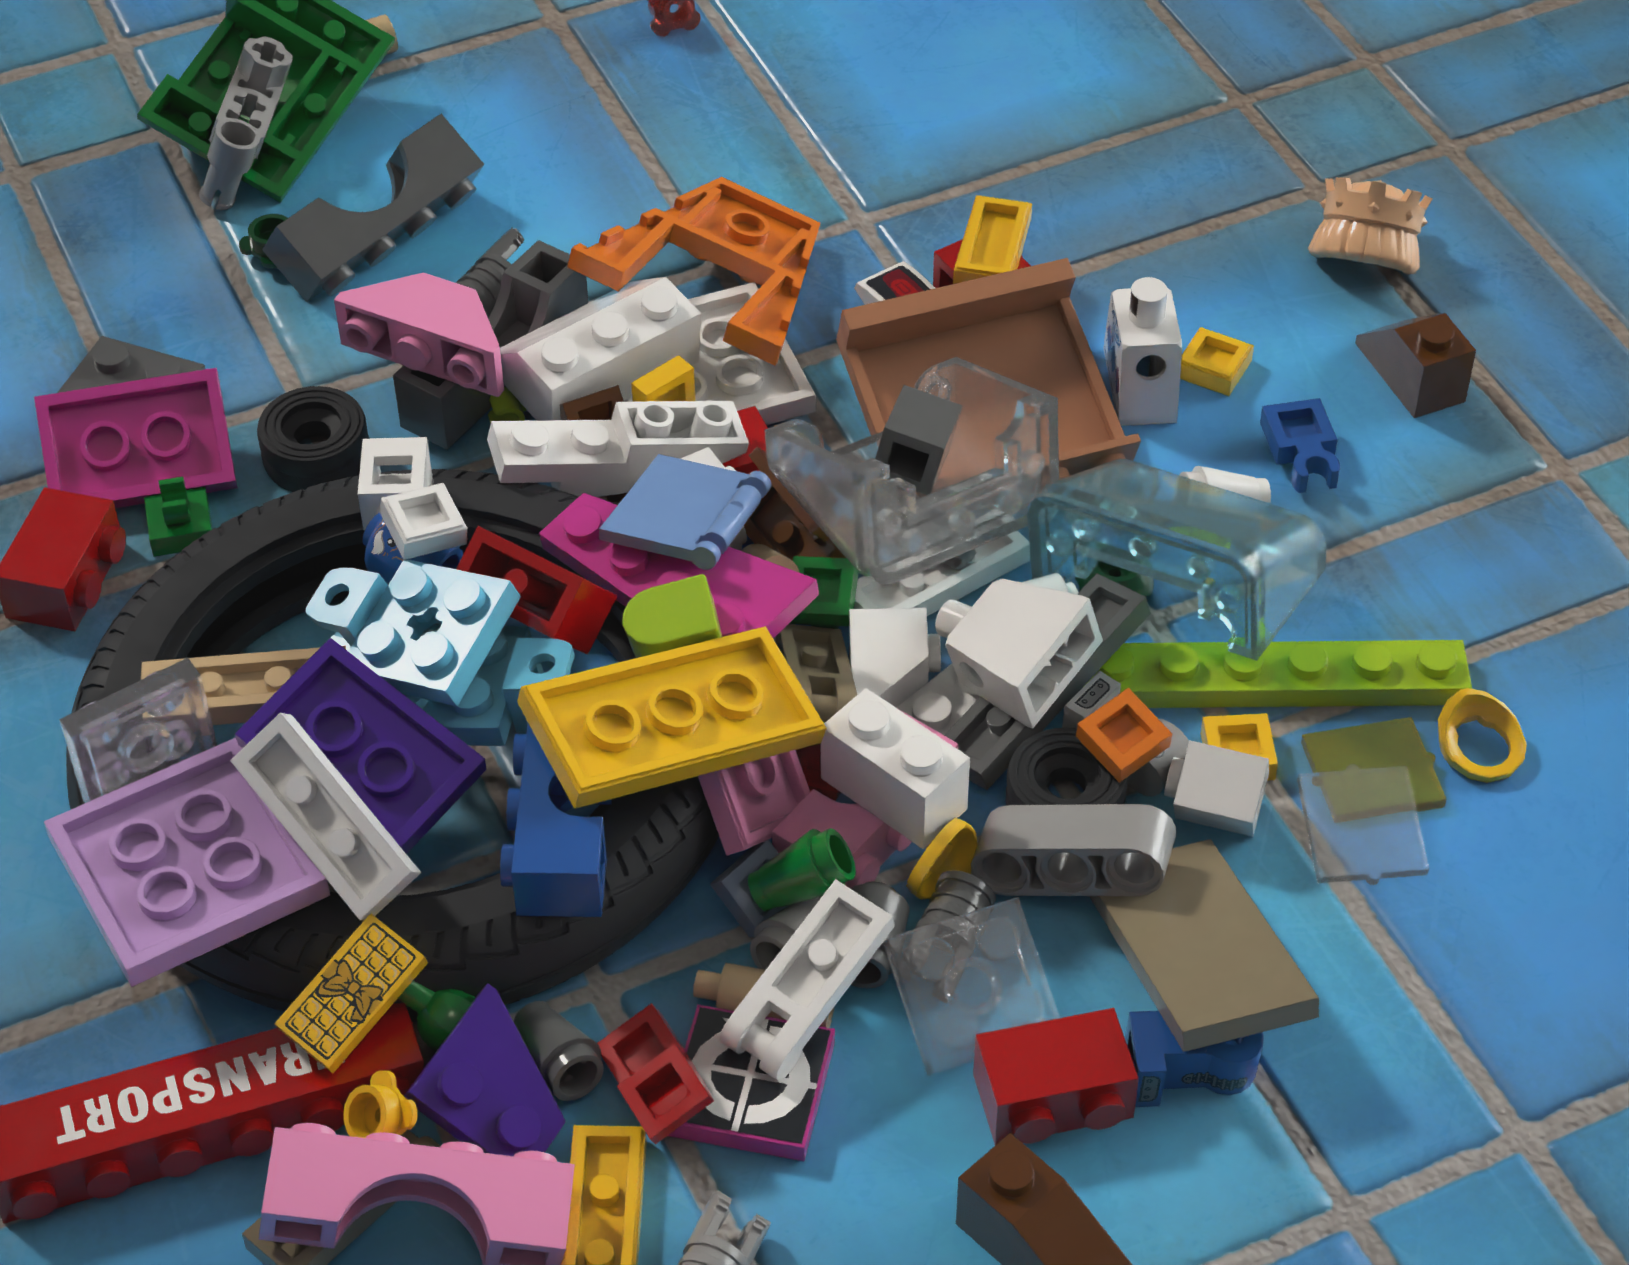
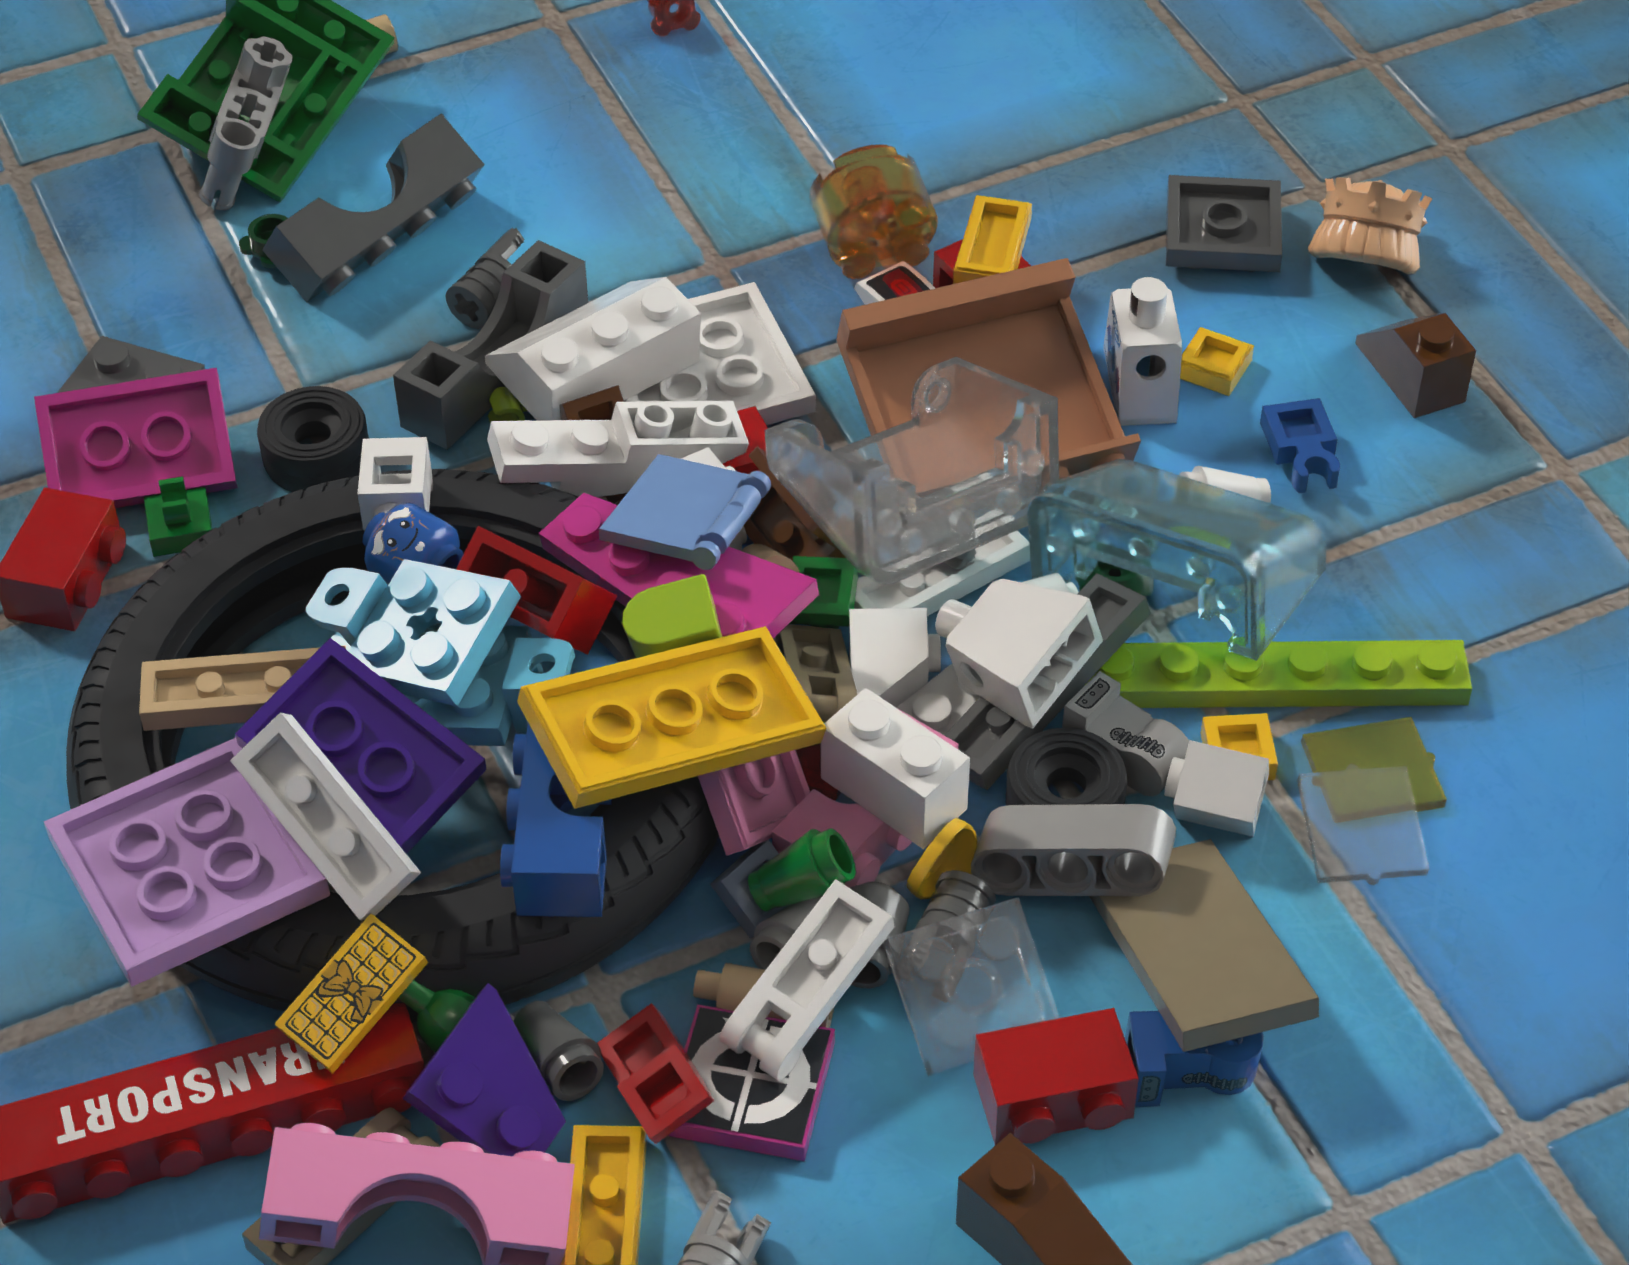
(139, 730): clear plate -> none
(378, 1108): yellow plate -> none
(423, 521): white tile -> none
(425, 327): bright pink slope -> none
(666, 383): yellow tile -> none
(729, 228): orange wing -> none
(874, 210): none -> clear orange brick
(918, 437): dark grey brick -> none
(1123, 735): orange plate -> none
(1224, 223): none -> dark grey plate
(1490, 712): yellow piece -> none

